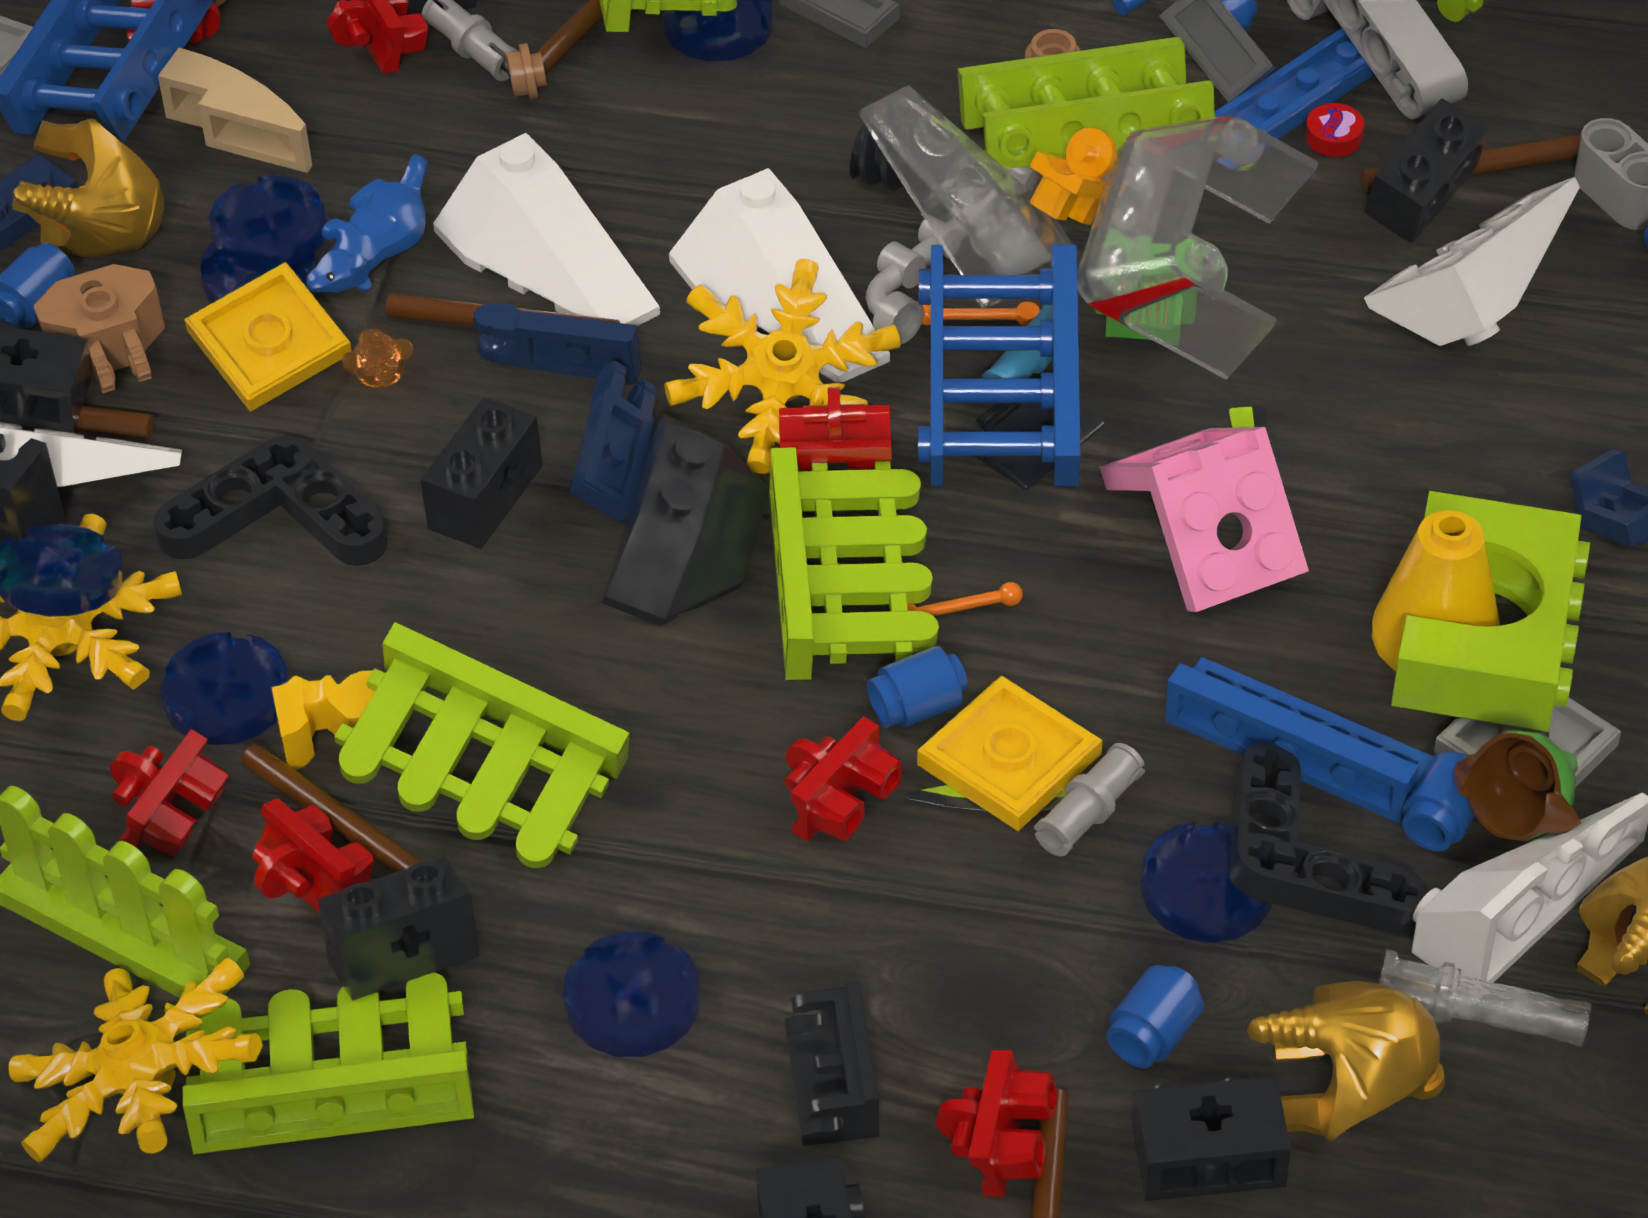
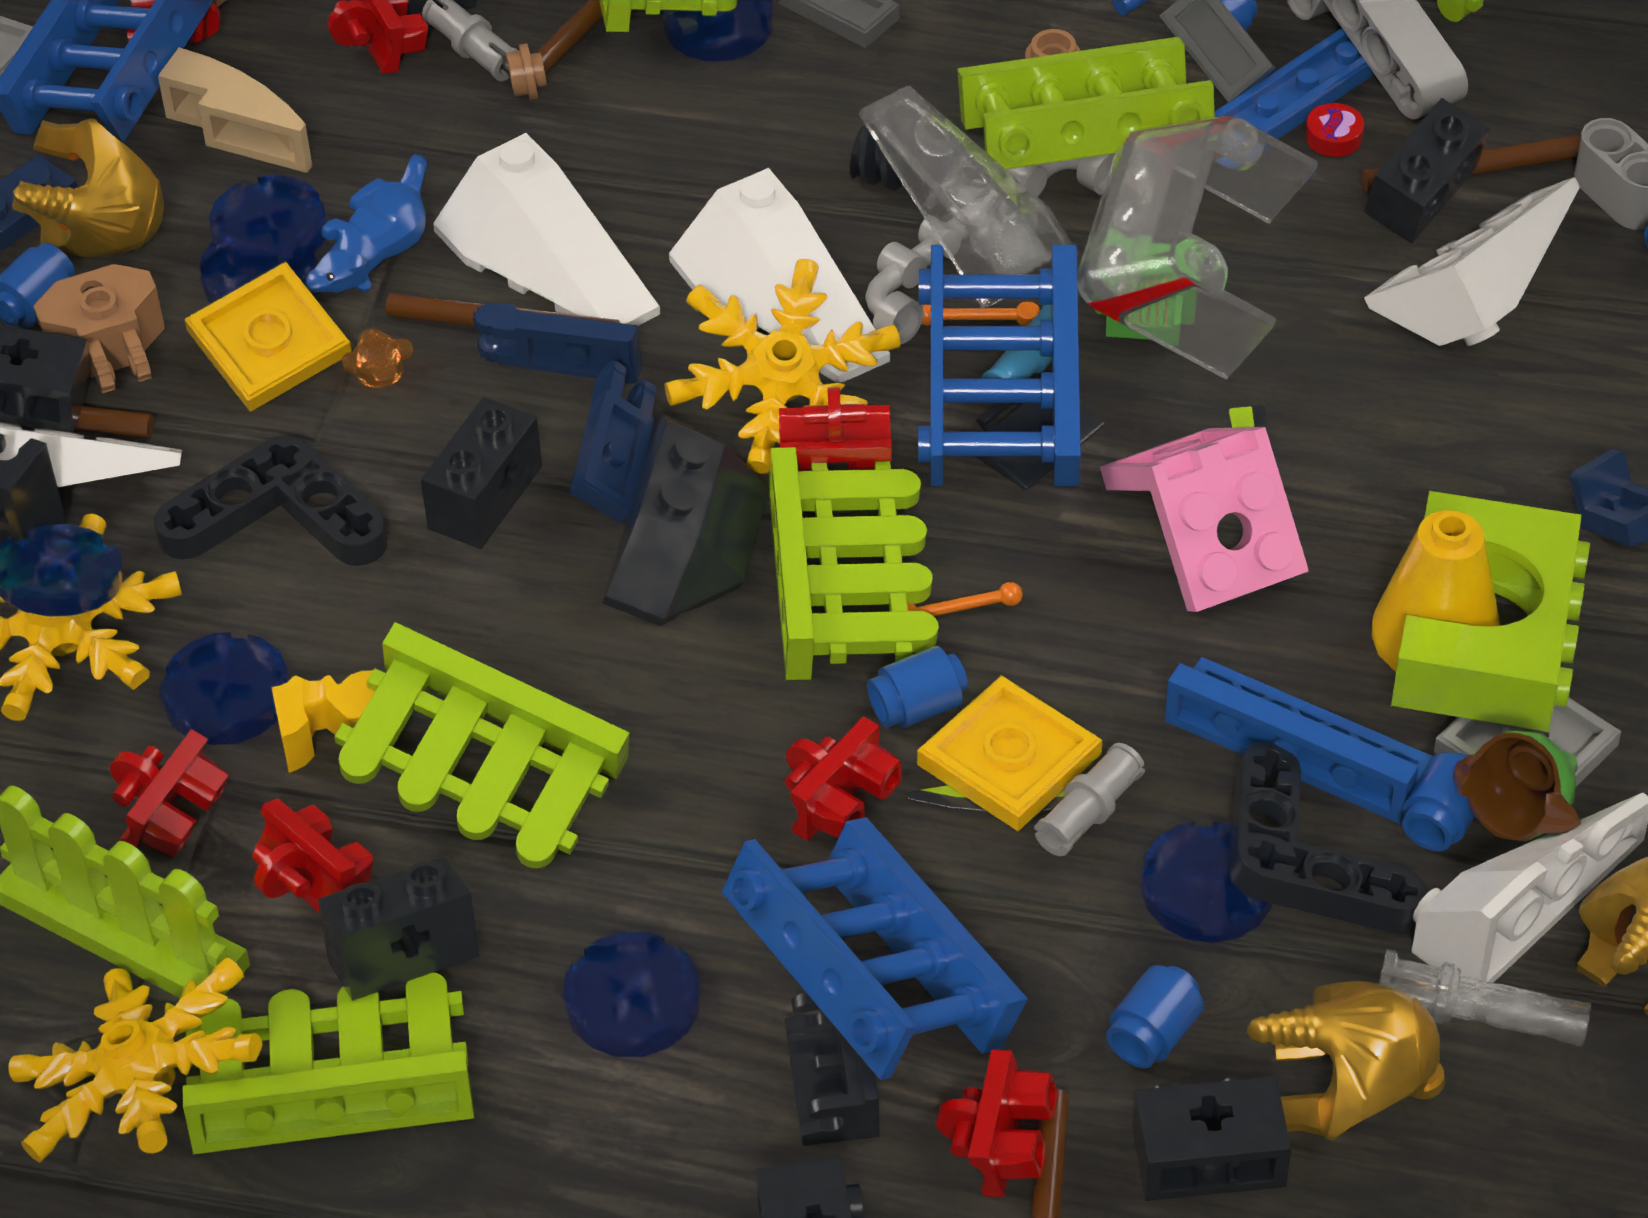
(342, 819): reddish brown bar -> none
(906, 916): none -> blue fence
(1074, 183): light orange hips -> none

